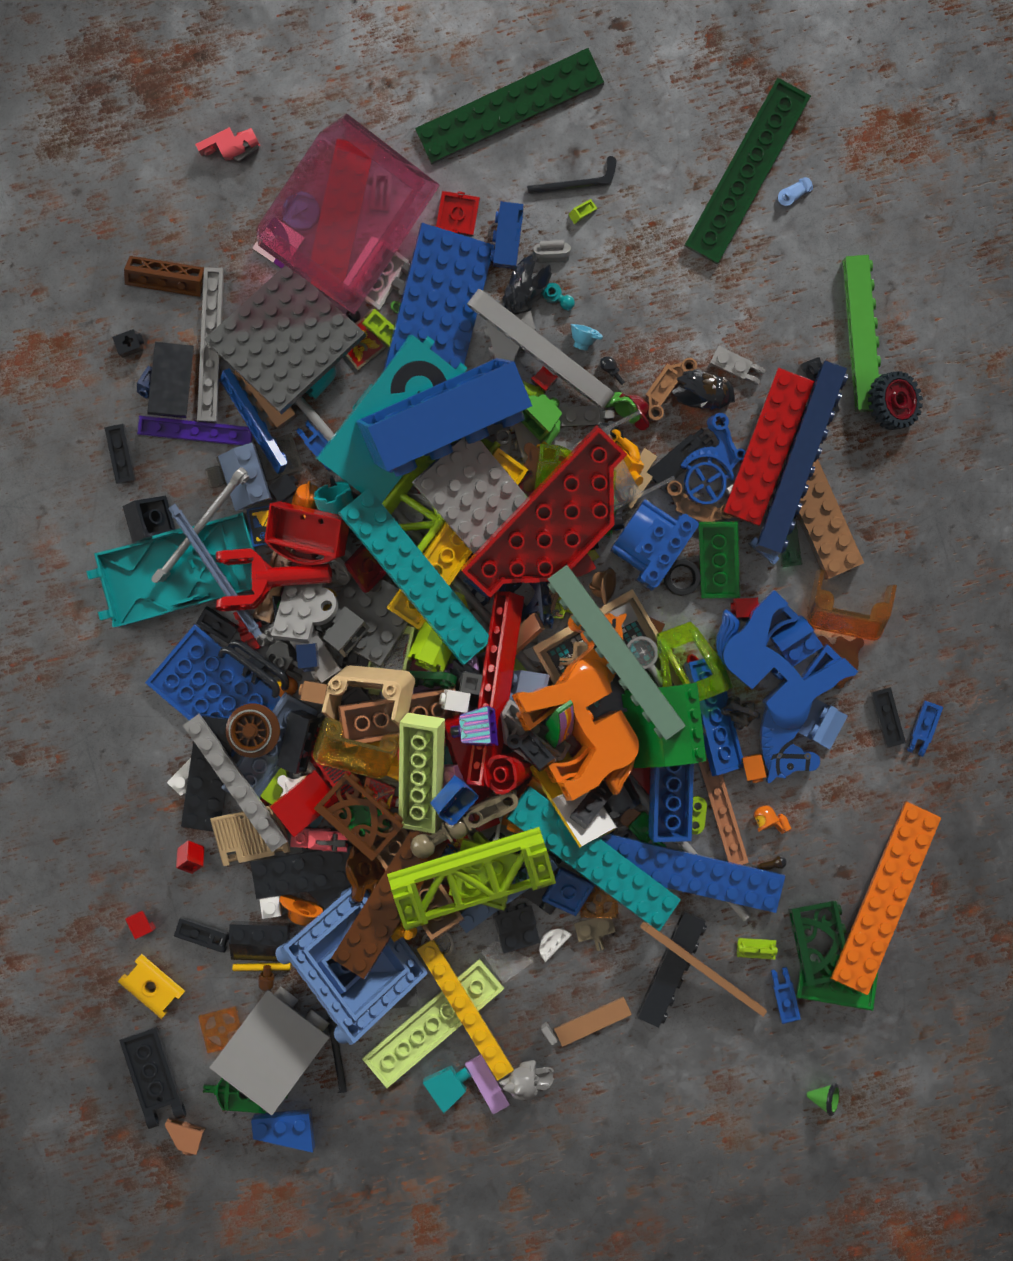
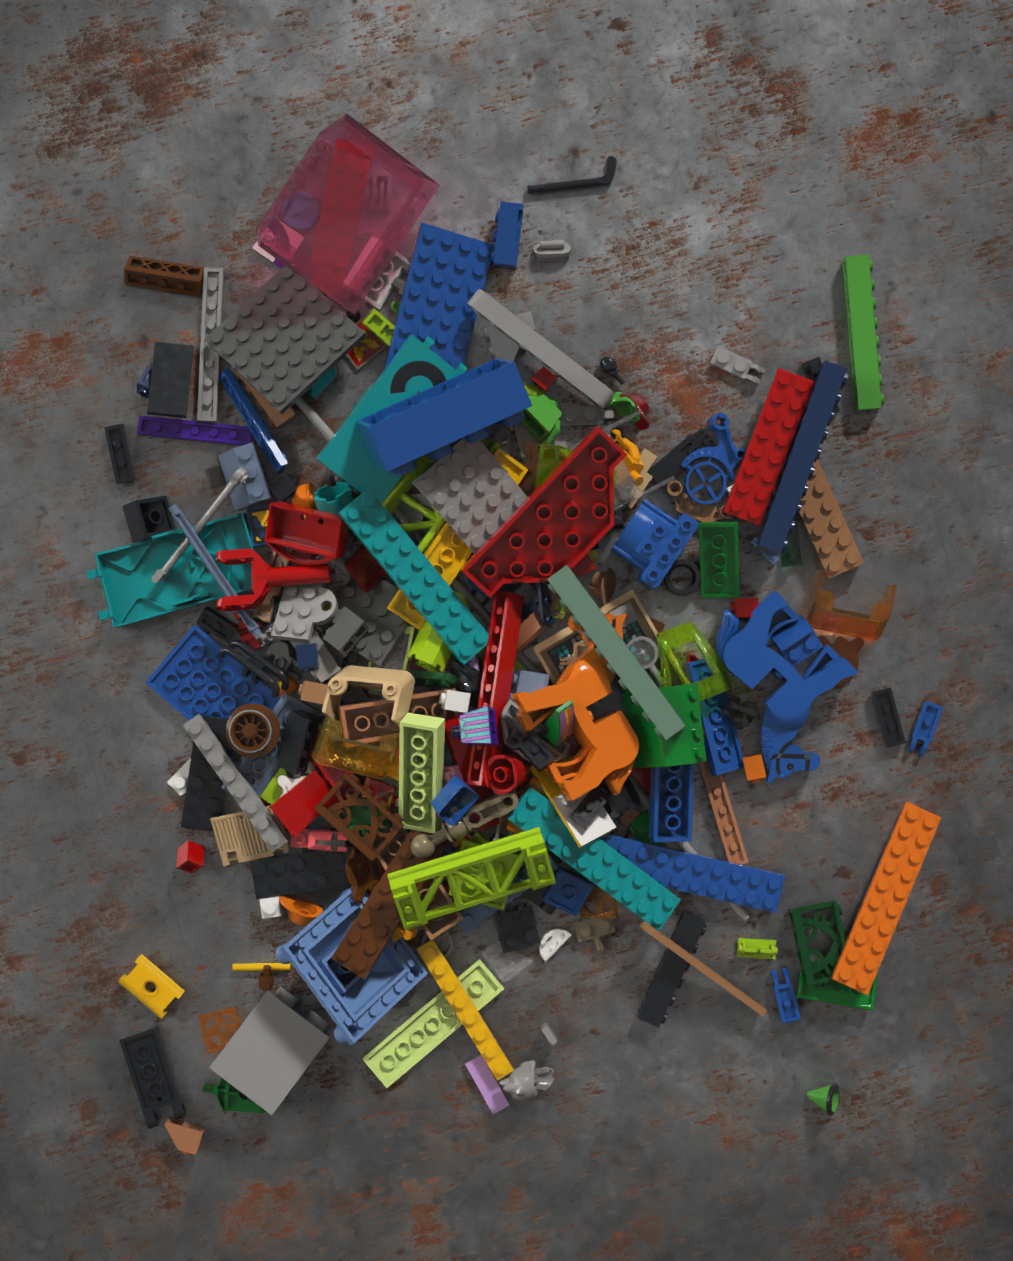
(121, 342): black brick -> none
(139, 924): red panel -> none
(201, 935): black plate -> none
(230, 146): coral plate -> none
(257, 939): black slope -> none
(286, 1129): blue wedge -> none
(315, 442): blue hinge -> none
(337, 1056): black piece -> none
(446, 1086): teal torso -> none
(458, 213): red plate -> none
(470, 683): dark grey plate -> none
(509, 106): dark green plate -> none
(524, 289): black head -> none
(566, 302): teal plate -> none
(582, 211): lime piece -> none
(584, 336): medium azure piece -> none
(592, 1021): medium nougat tile -> none
(664, 385): medium nougat plate -> none
(699, 815): lime plate -> none
(704, 390): black head -> none
(747, 170): dark green plate -> none
(767, 818): orange piece -> none
(778, 862): dark brown piece -> none
(792, 193): light blue piece -> none
(823, 724): medium blue bracket -> none
(895, 400): wheel -> none

